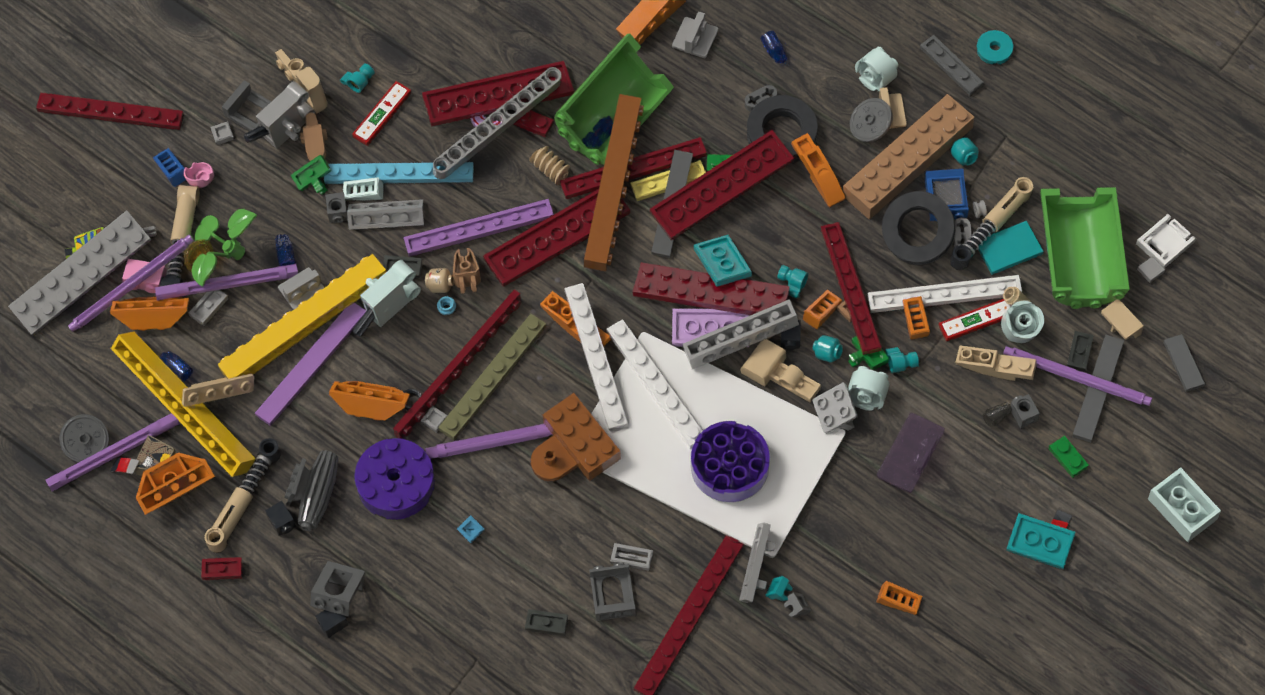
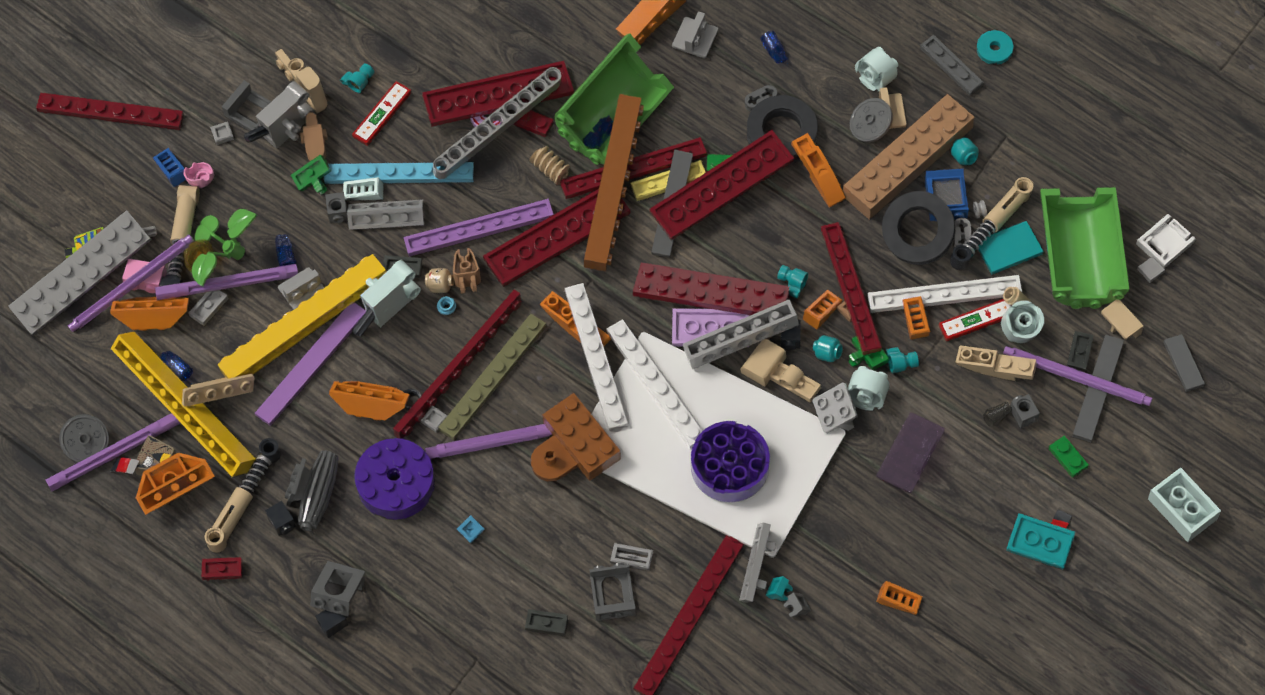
(722, 260): teal tile -> none

